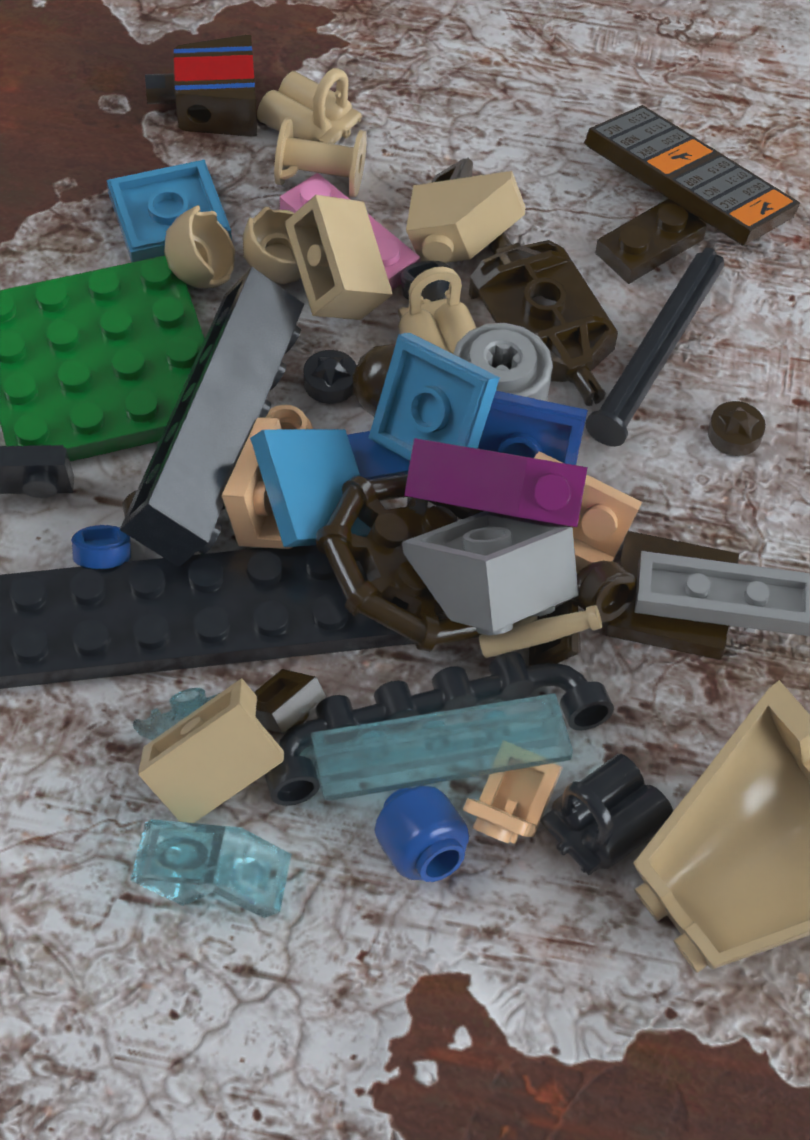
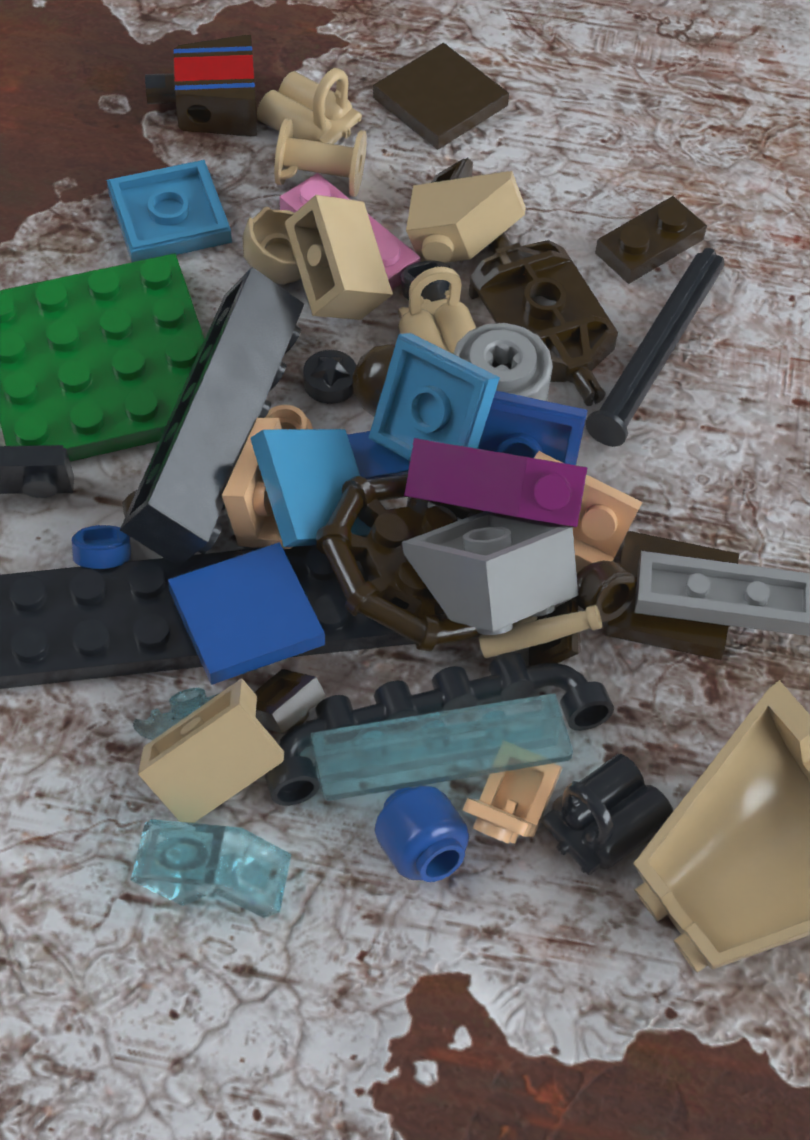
(199, 249): tan hair -> none
(246, 613): none -> blue tile
(440, 95): none -> dark brown tile
(692, 174): tile -> none
(736, 428): dark brown tile -> none

